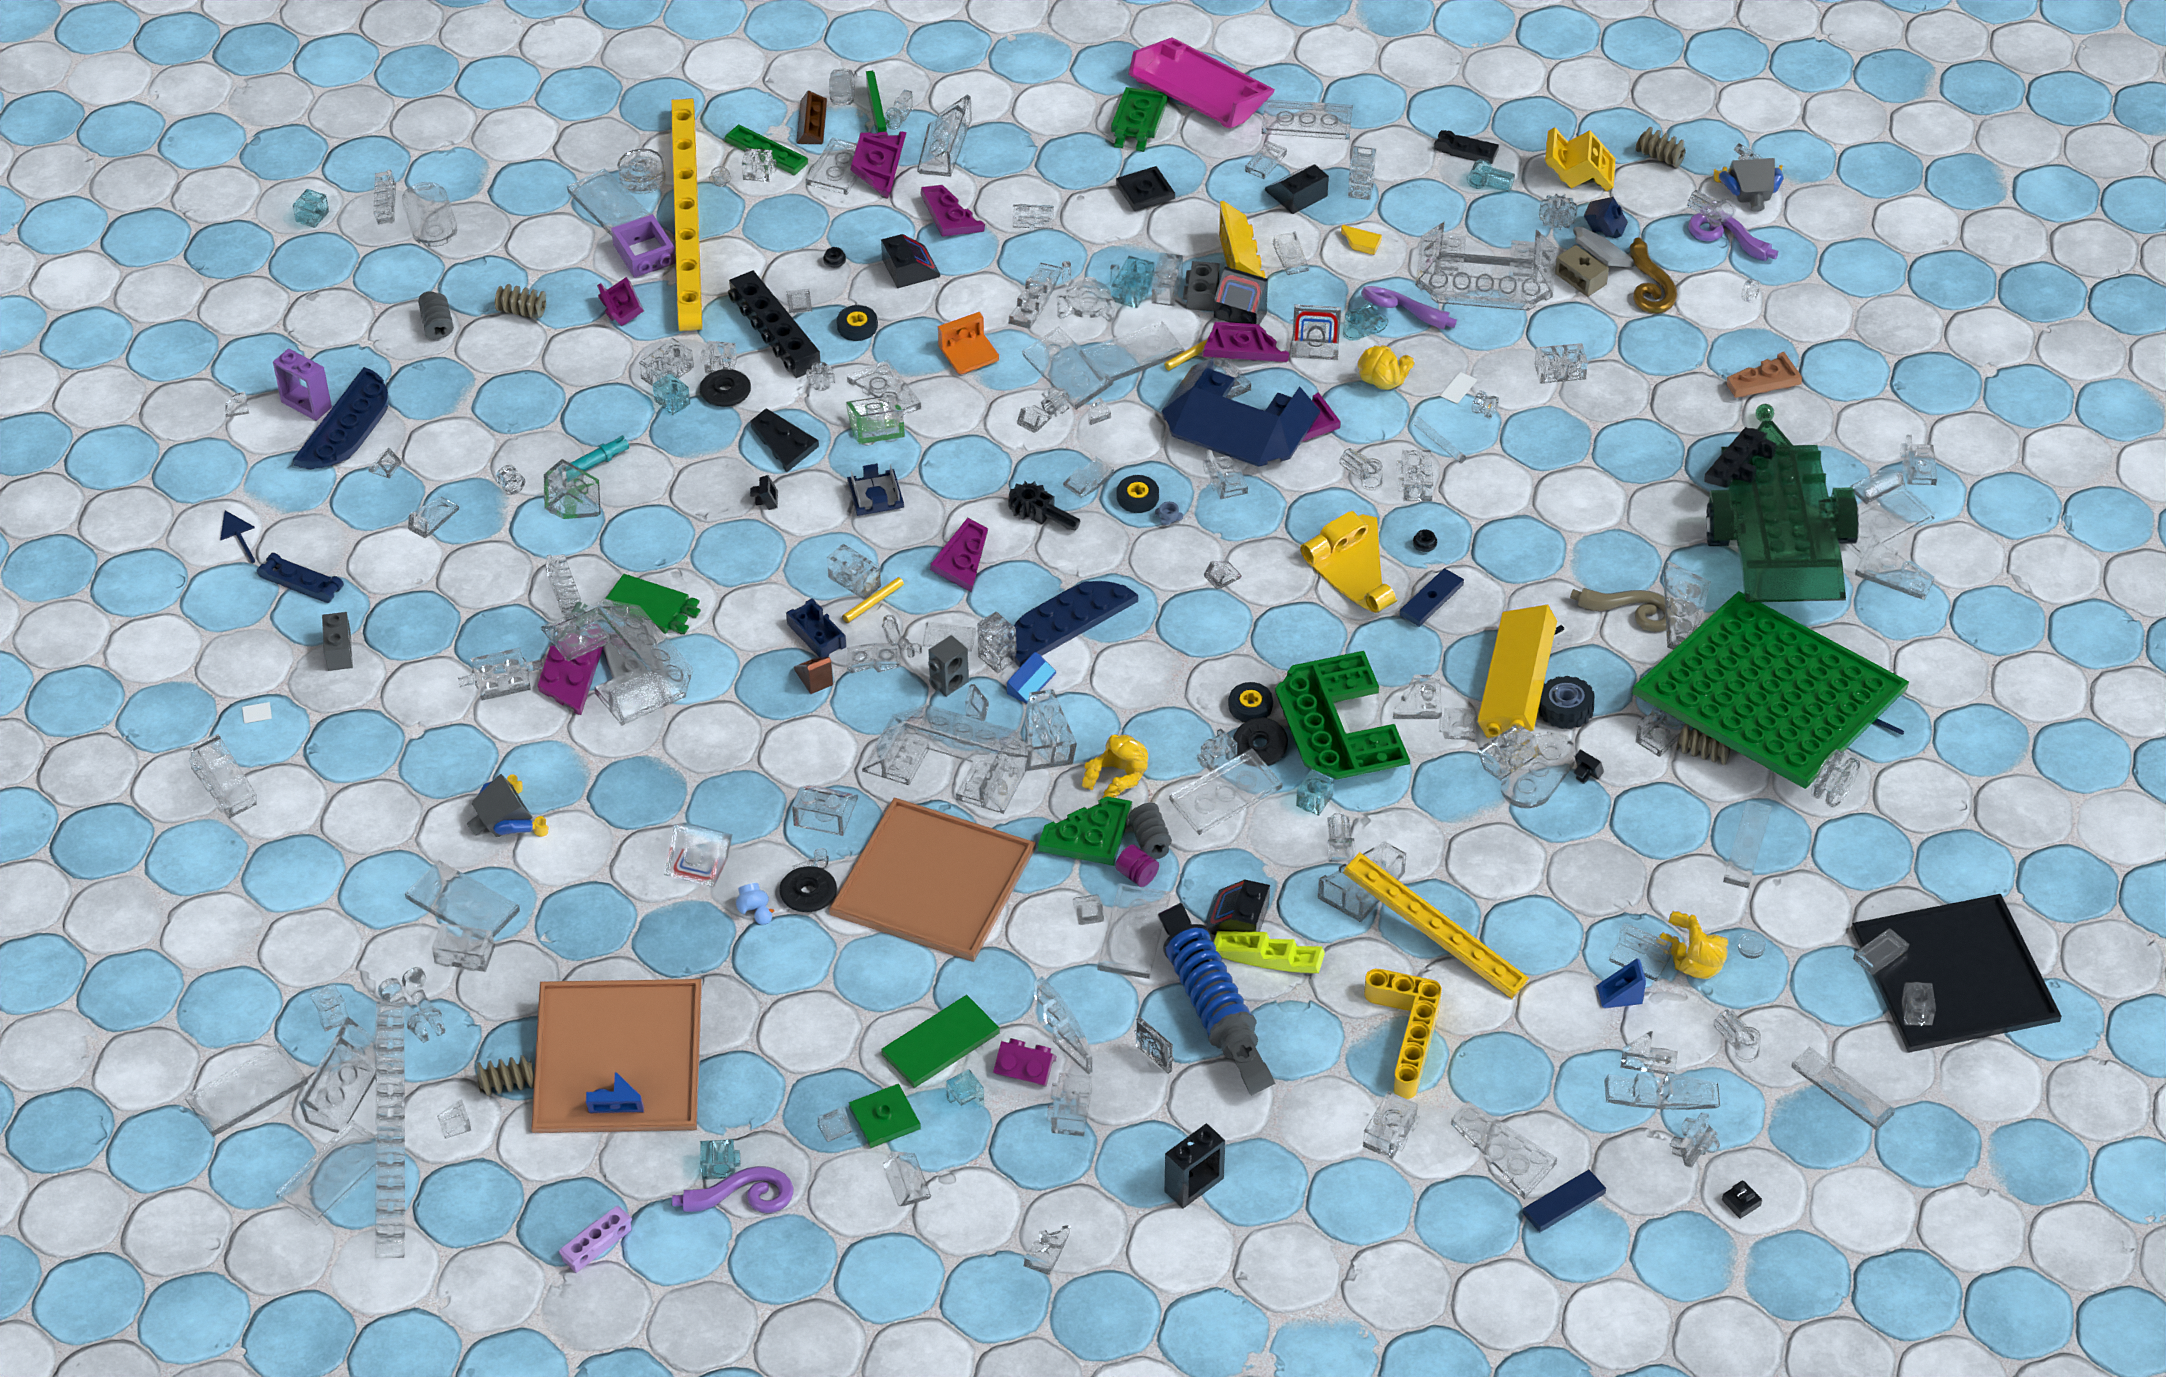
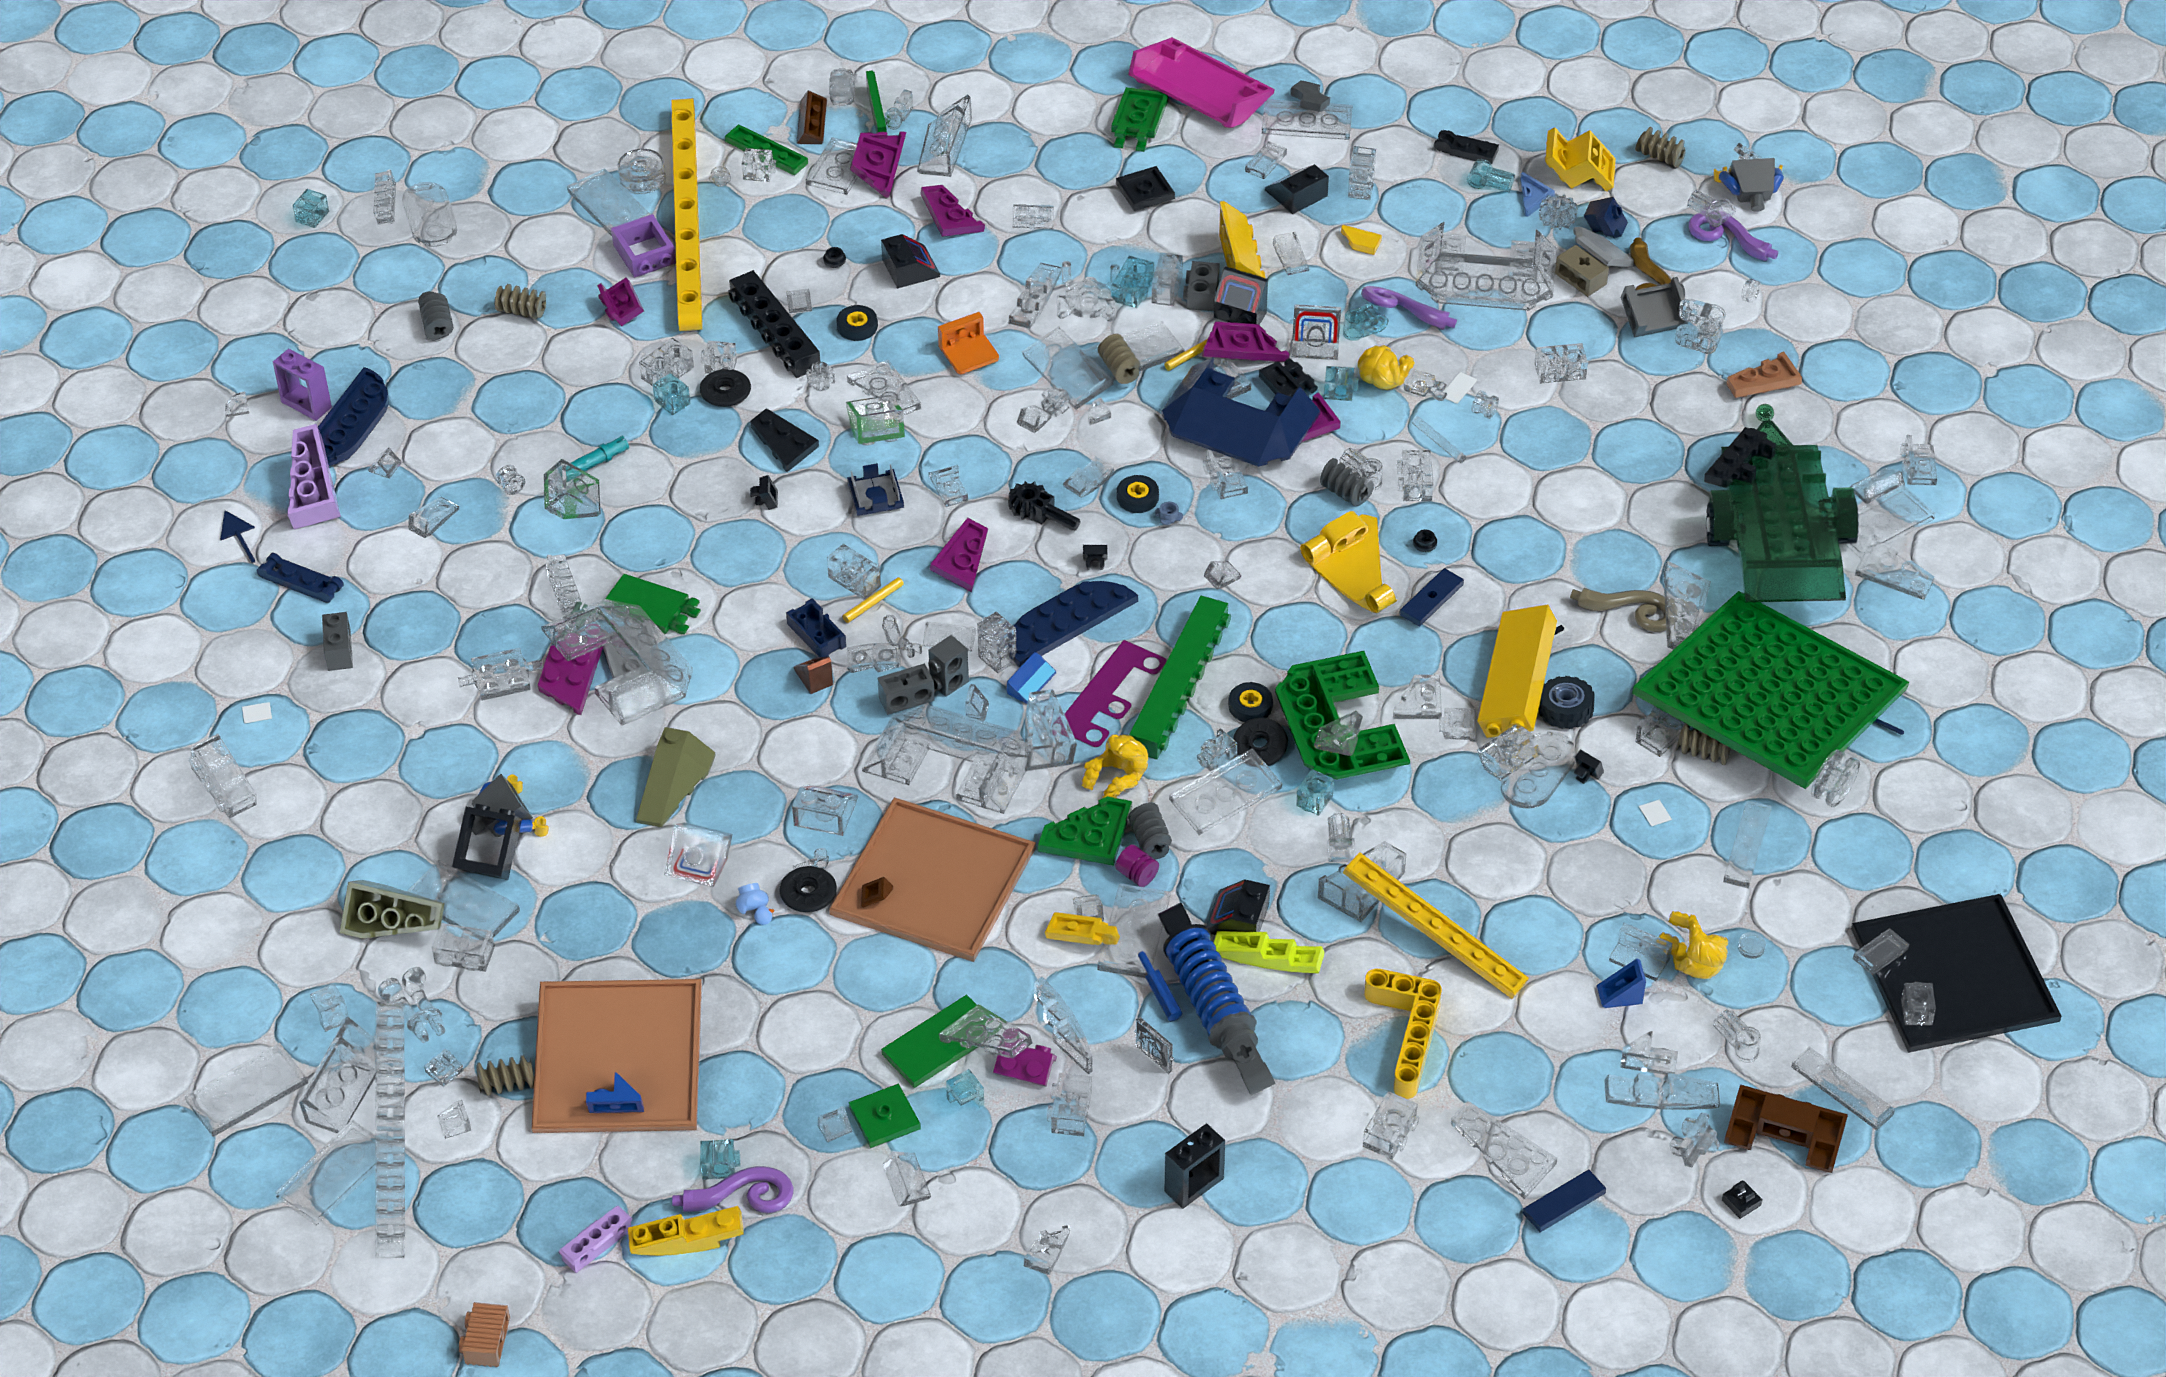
(312, 486): none -> lavender wedge
(384, 911): none -> olive wedge
(444, 1067): none -> clear tile
(485, 1334): none -> nougat brick
(508, 847): none -> black window
(675, 770): none -> olive wedge
(681, 1236): none -> yellow slope
(875, 891): none -> reddish brown slope
(906, 689): none -> dark grey brick
(949, 485): none -> clear slope
(987, 1030): none -> clear wing
(1081, 929): none -> yellow hinge
(1095, 552): none -> black tile
(1100, 690): none -> magenta piece
(1119, 358): none -> dark tan piece
(1160, 989): none -> blue axle
(1180, 675): none -> green brick
(1282, 379): none -> black plate
(1310, 96): none -> dark grey tile
(1340, 383): none -> clear light blue brick
(1340, 735): none -> clear slope
(1345, 483): none -> dark grey piece
(1424, 383): none -> clear plate
(1533, 193): none -> medium blue tile
(1654, 307): none -> dark grey panel
(1655, 813): none -> white sticker
(1709, 325): none -> clear piece
(1787, 1121): none -> reddish brown bracket

